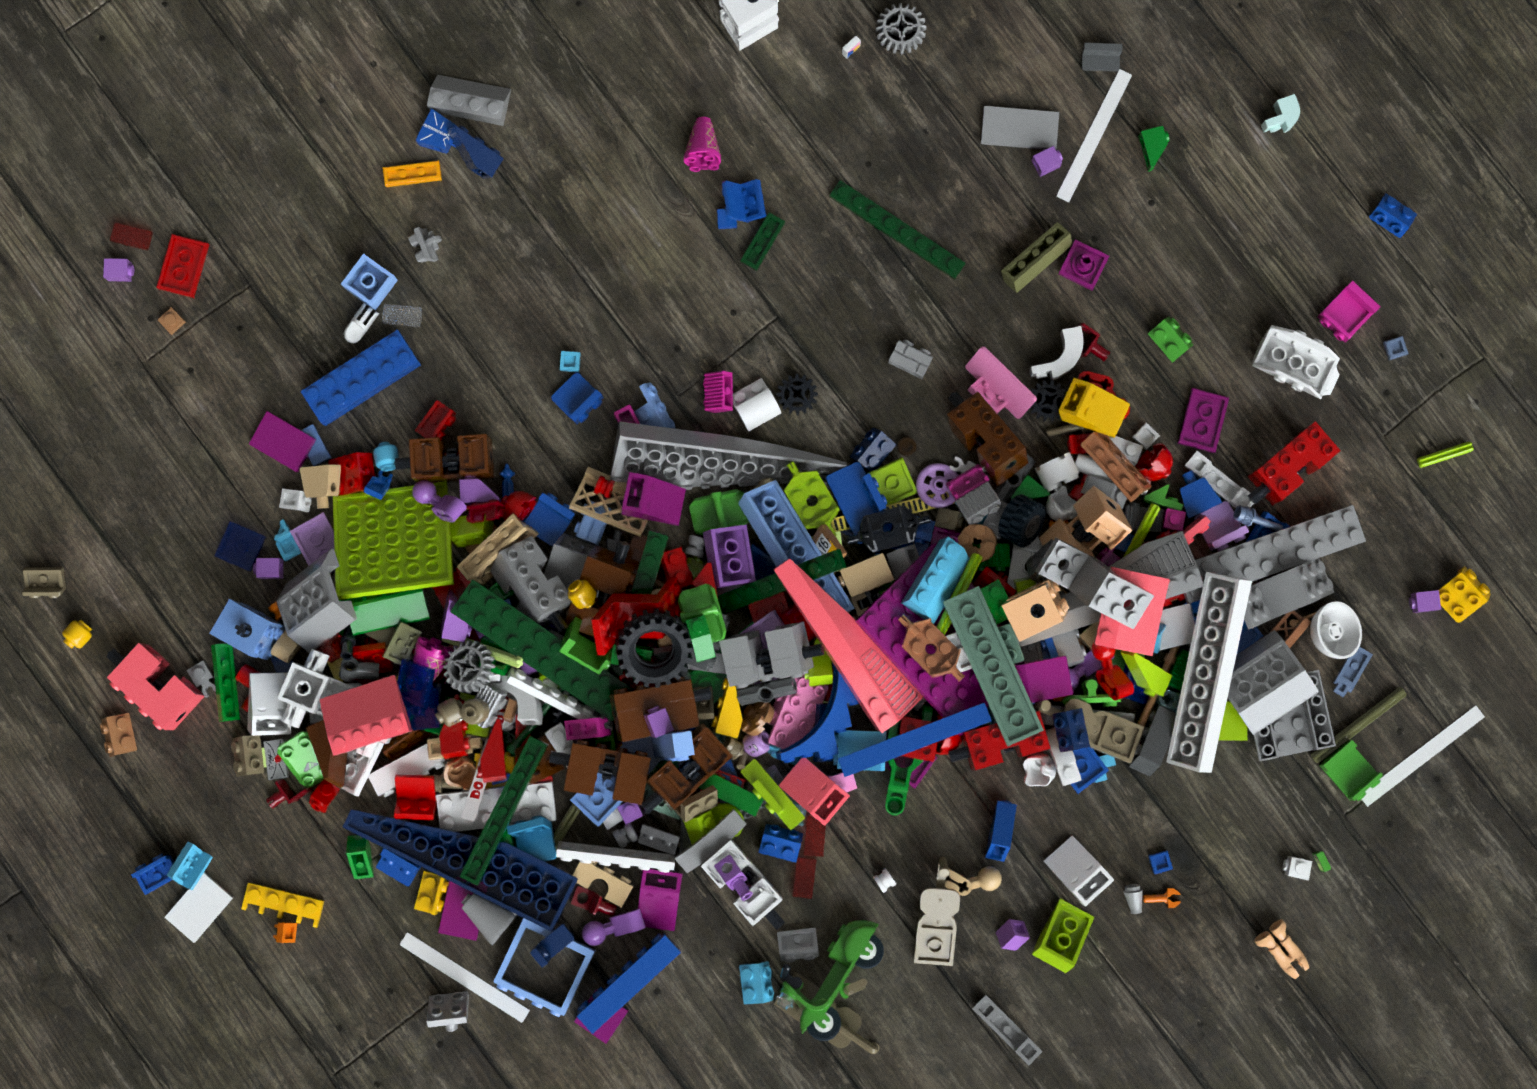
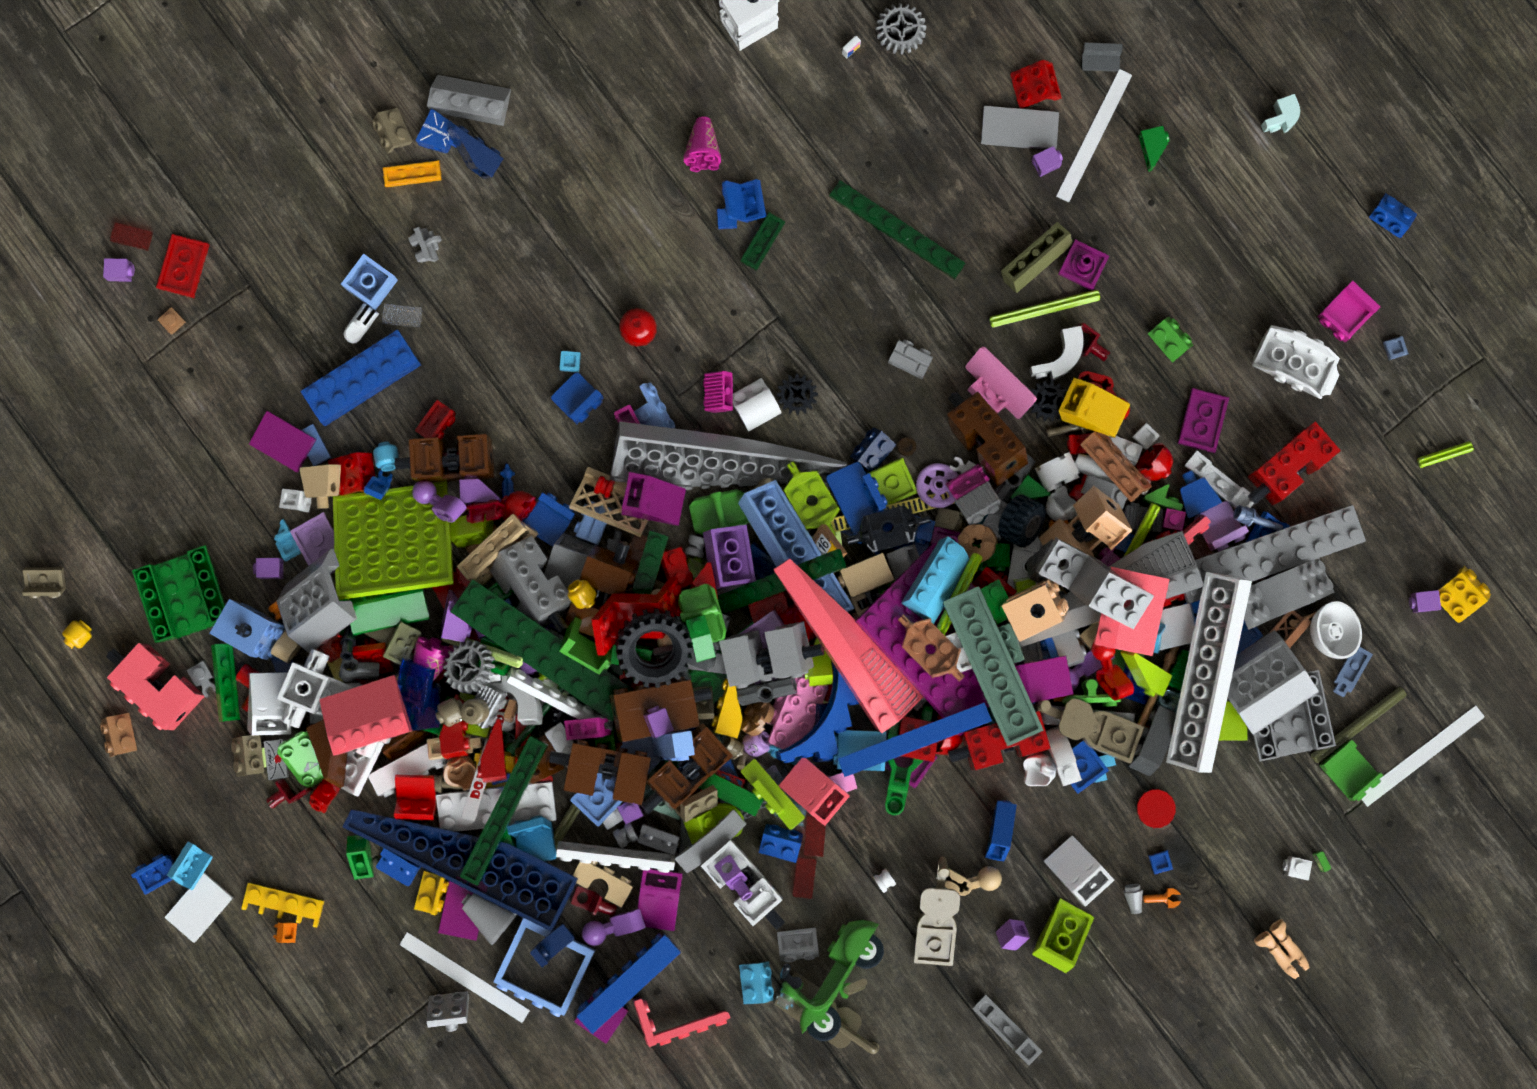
(180, 595): none -> green slope
(240, 546): clear blue plate -> none
(391, 130): none -> dark tan bracket
(637, 327): none -> red cylinder
(681, 1031): none -> coral bracket
(1035, 83): none -> red bracket
(1044, 308): none -> lime axle
(1071, 730): dark blue bracket -> none
(1156, 808): none -> red tile

